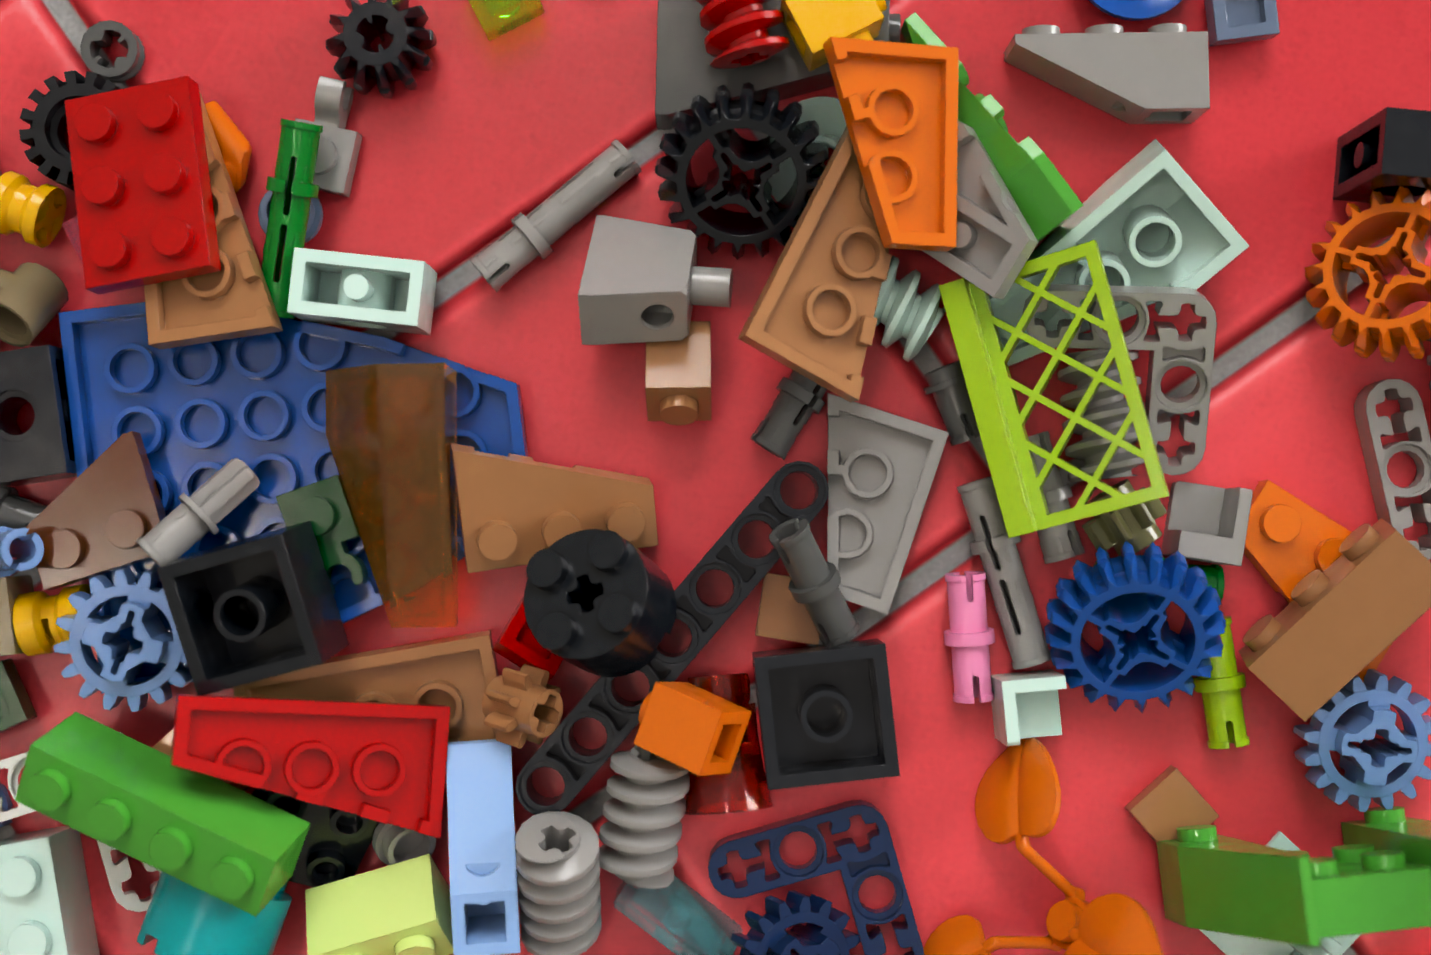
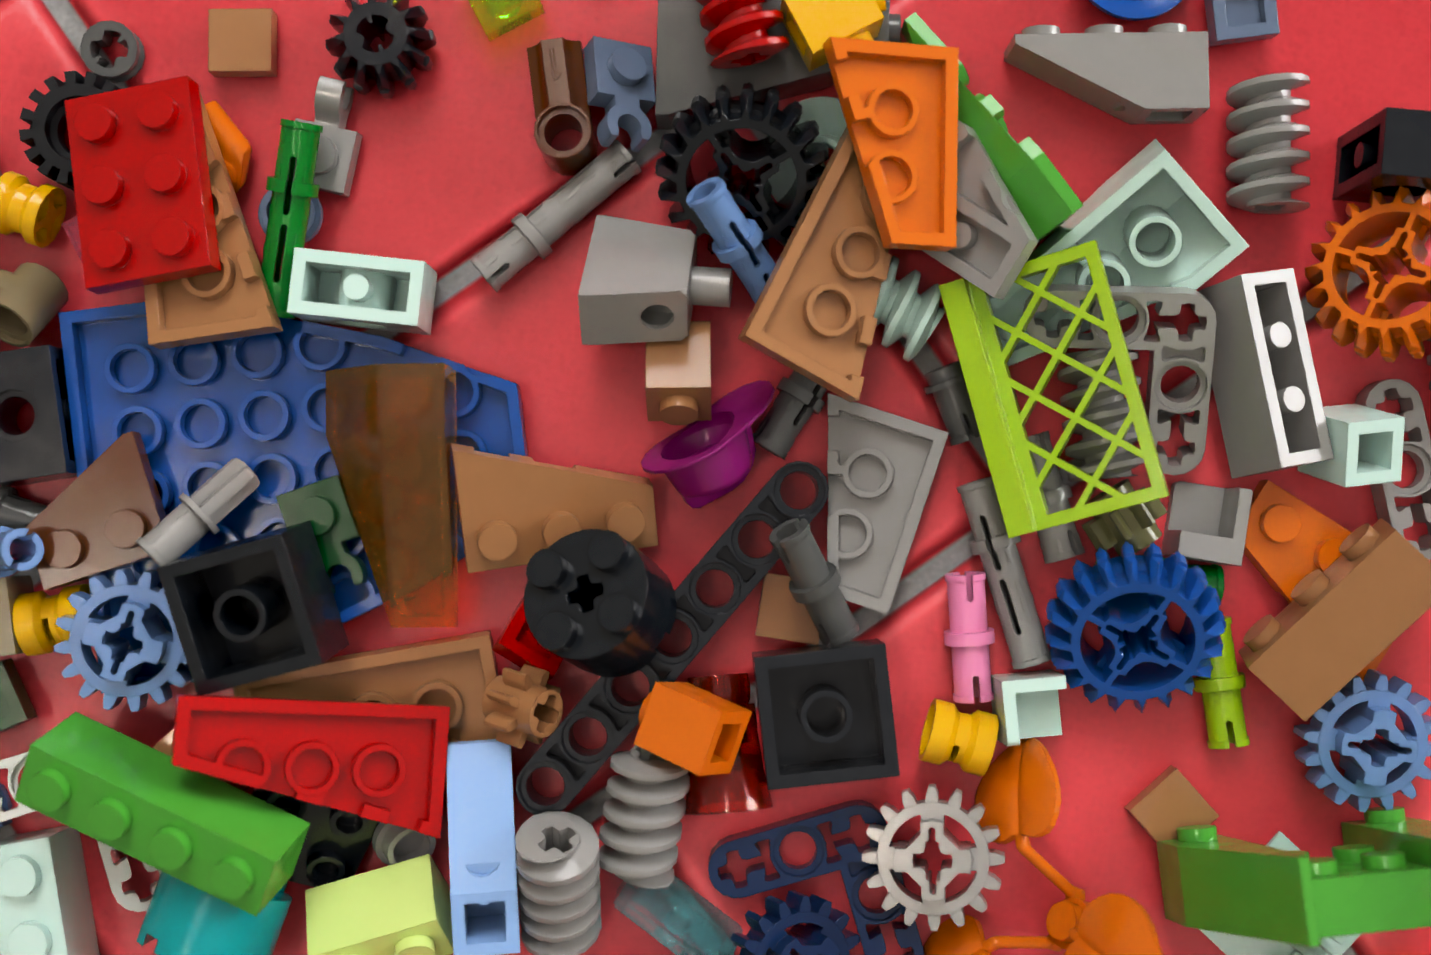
(242, 42): none -> medium nougat tile
(561, 103): none -> reddish brown piece
(623, 83): none -> sand blue plate
(713, 454): none -> magenta piece
(734, 236): none -> medium blue pin
(902, 857): none -> light grey gear
(959, 737): none -> yellow wheel
(1265, 143): none -> light grey piece
(1265, 375): none -> light grey brick
(1364, 447): none -> light aqua brick

